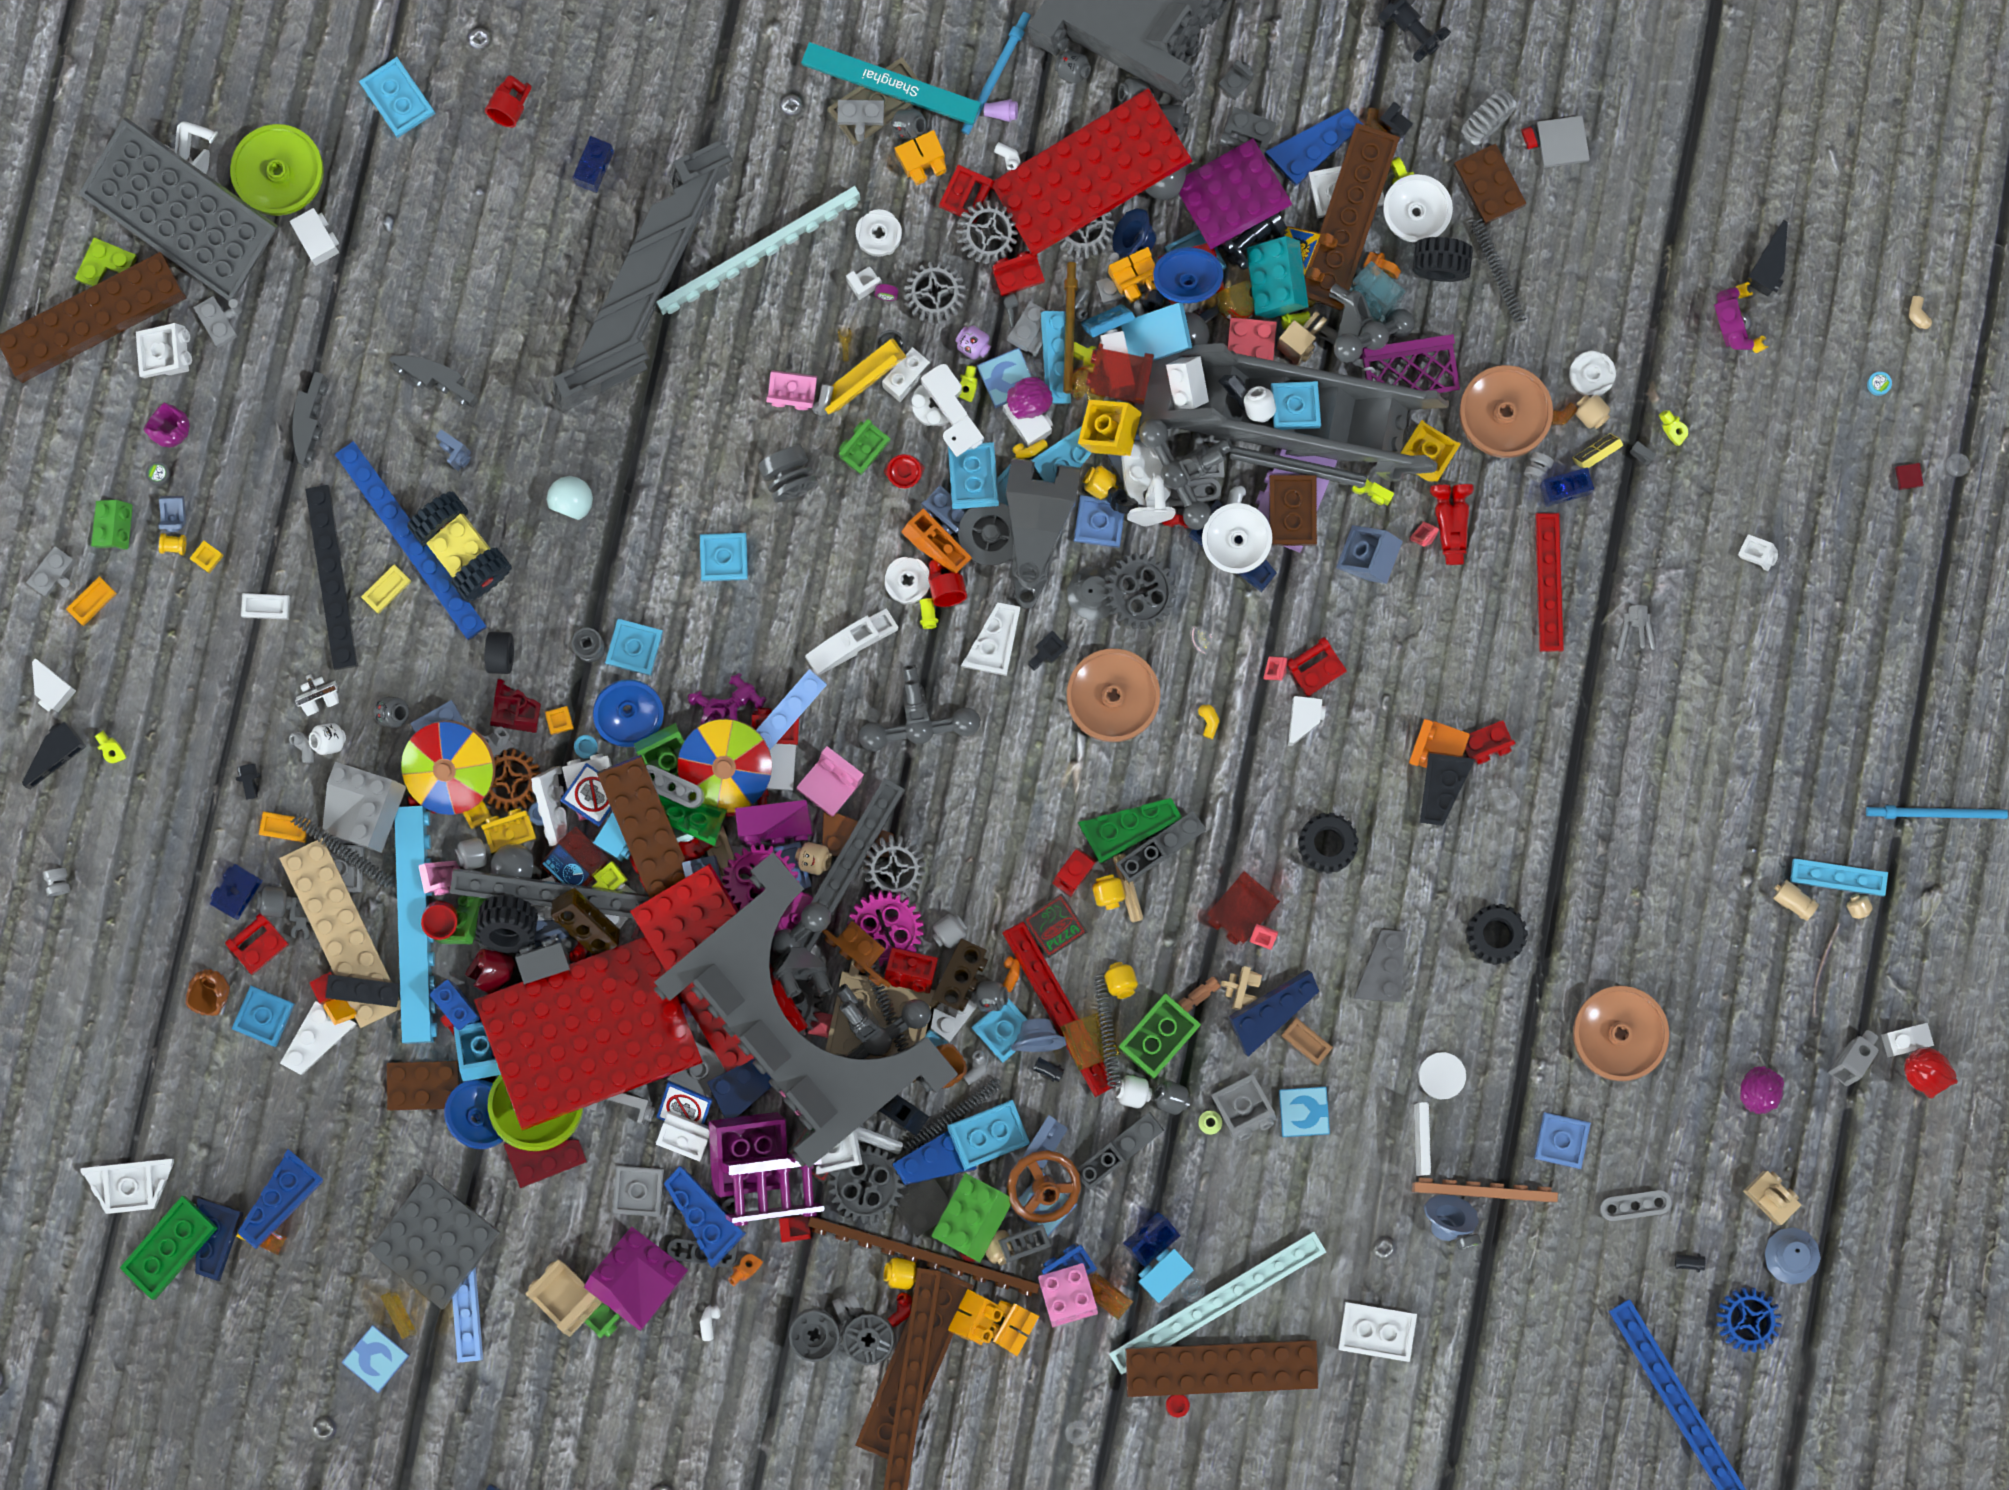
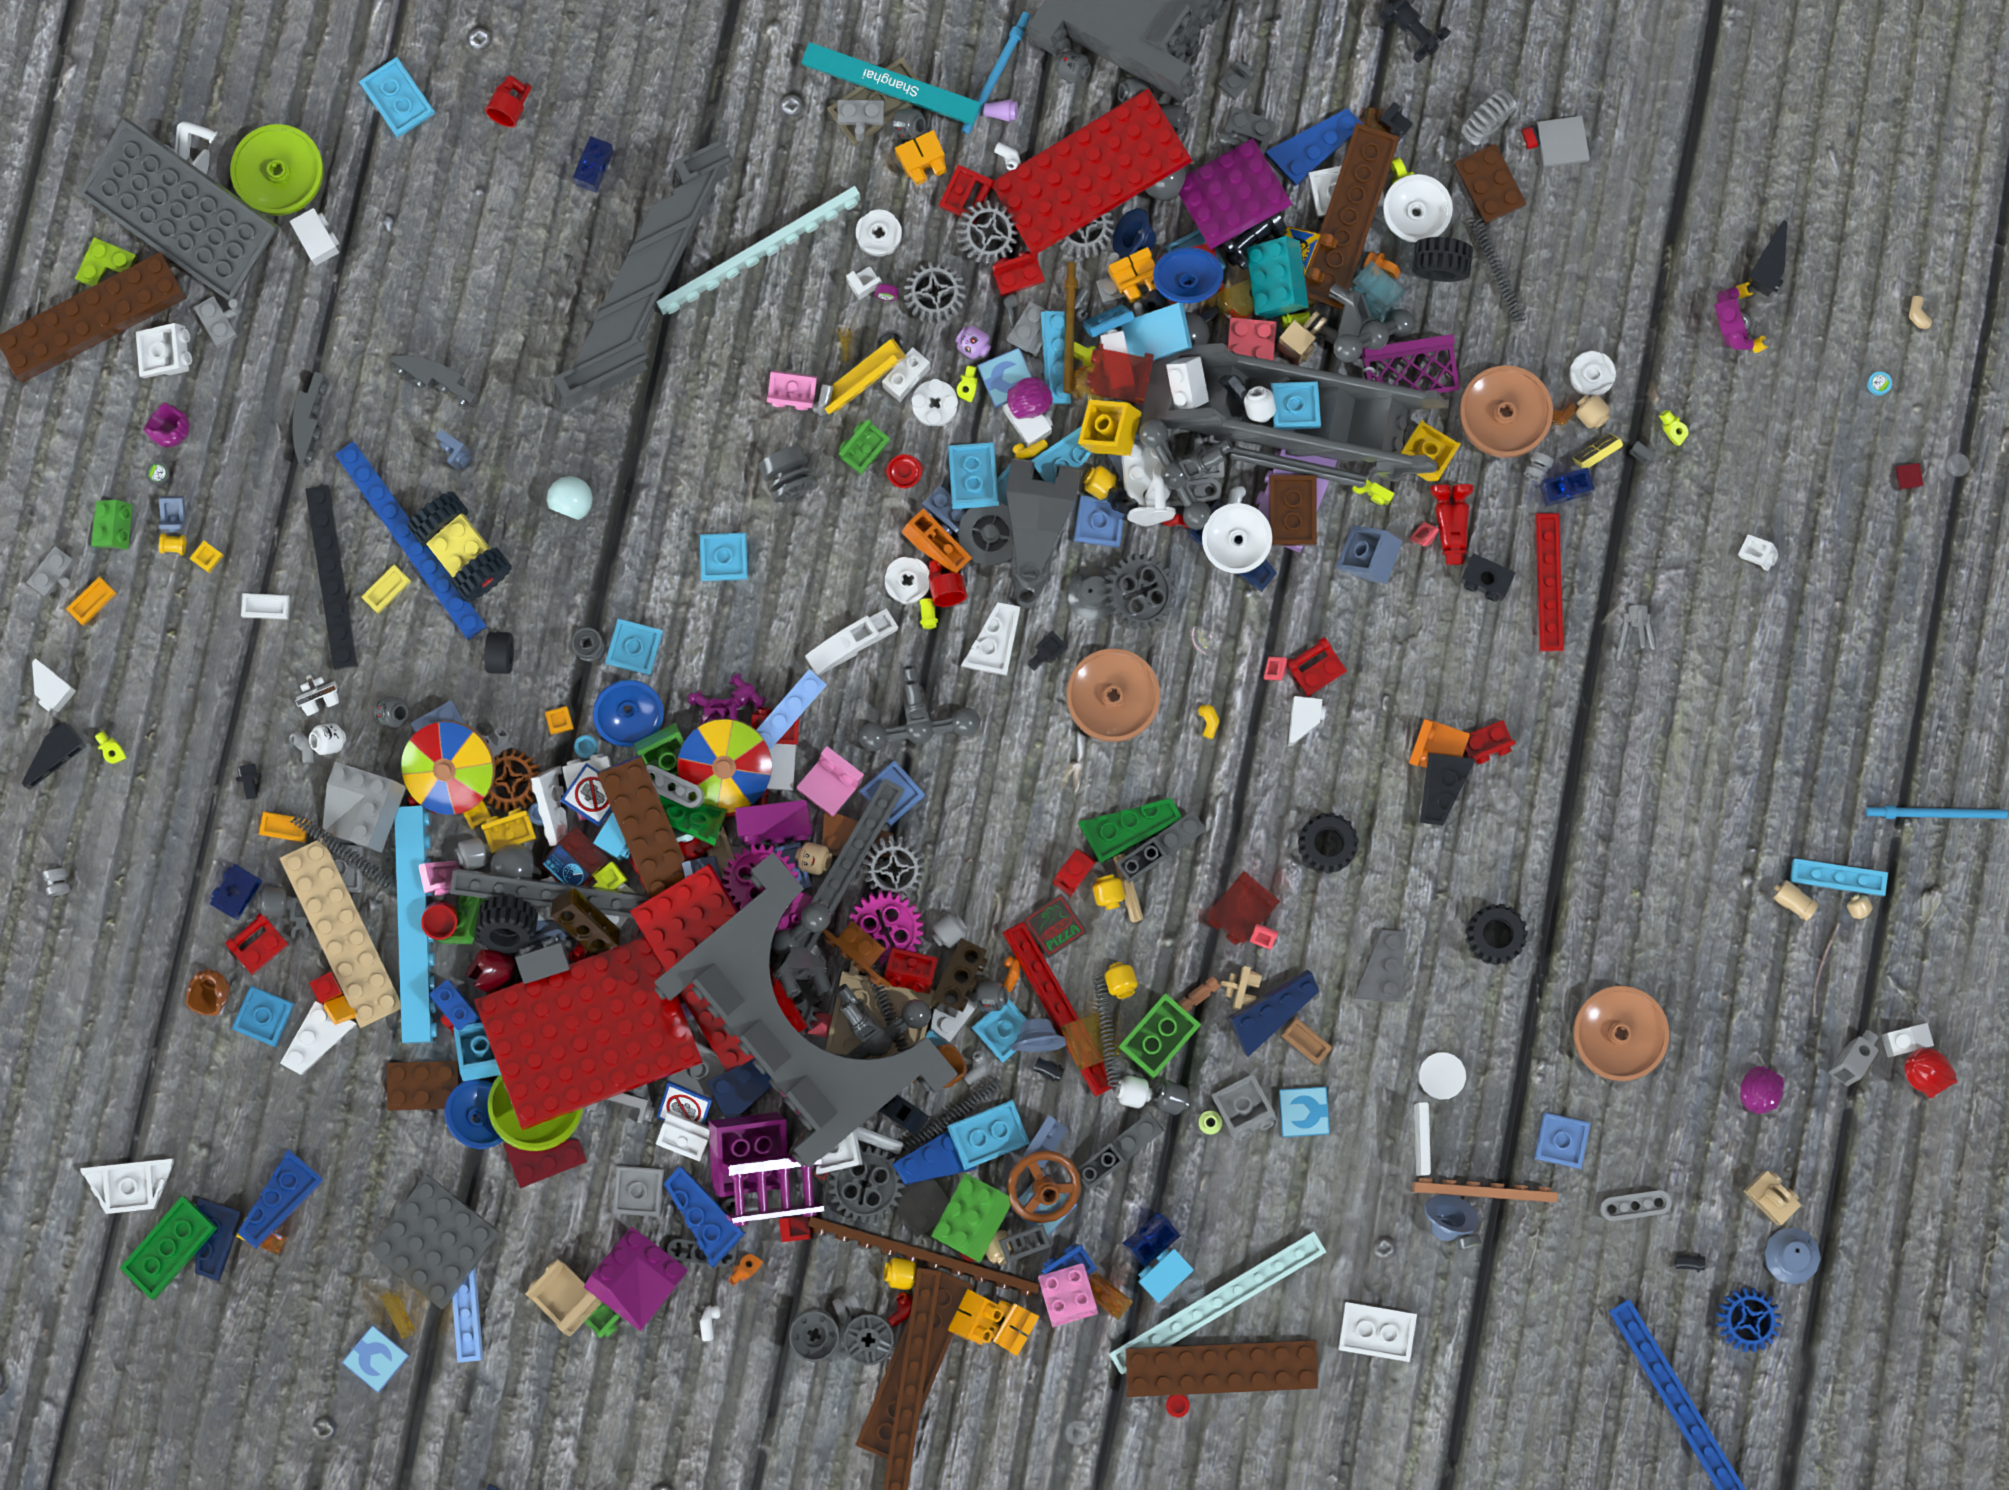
(362, 990): black plate -> none
(514, 709): dark red slope -> none
(897, 775): none -> medium blue tile
(945, 390): white piece -> none
(1500, 577): none -> black brick

